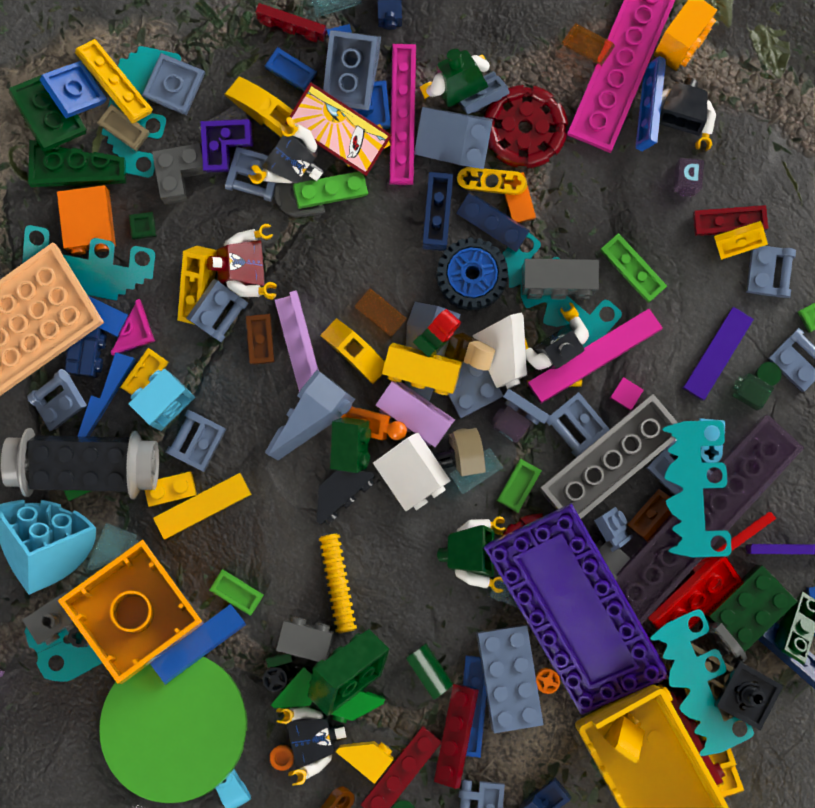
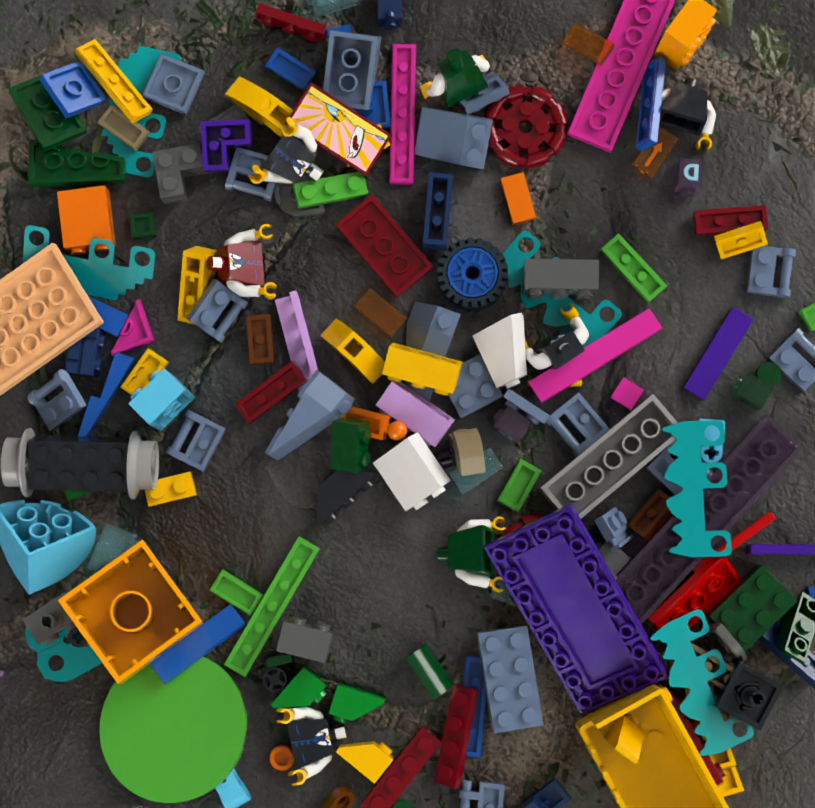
(202, 506): yellow tile -> none
(271, 392): none -> dark red plate
(272, 606): none -> bright green plate
(337, 583): yellow piece -> none
(347, 671): dark green brick -> none
(384, 246): none -> dark red plate
(437, 333): leg -> none
(470, 351): leg -> none
(475, 172): yellow beam -> none
(493, 222): dark blue plate -> none
(550, 682): orange wheel -> none
(652, 158): none -> clear orange tile

